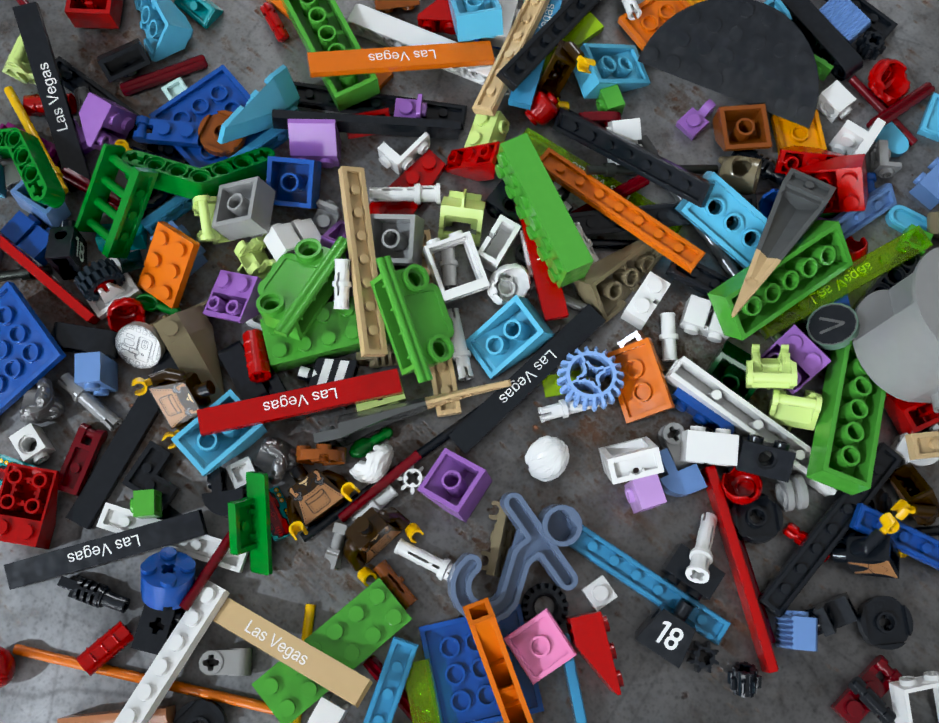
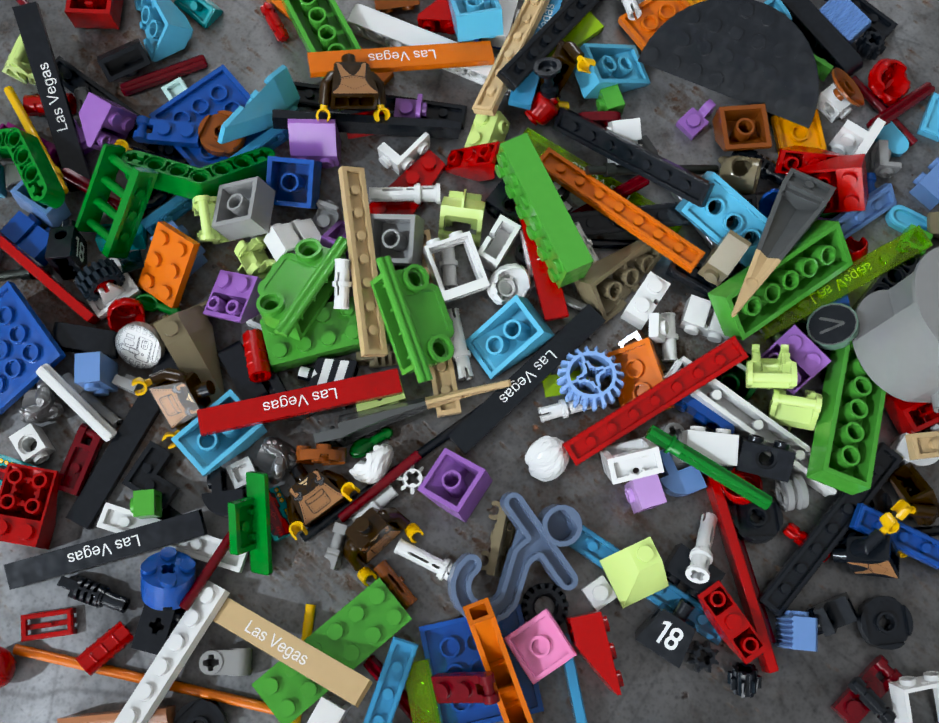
(70, 622): none -> red tile
(76, 402): none -> white axle
(125, 383): none -> light grey plate
(352, 87): none -> dark brown torso
(465, 687): none -> dark red plate
(547, 69): none -> black piece
(635, 572): none -> yellowish green slope
(655, 400): none -> red tile
(658, 327): none -> white plate
(708, 467): none -> green axle
(724, 258): none -> slope
(731, 623): none -> red slope
(846, 88): none -> dark orange dish

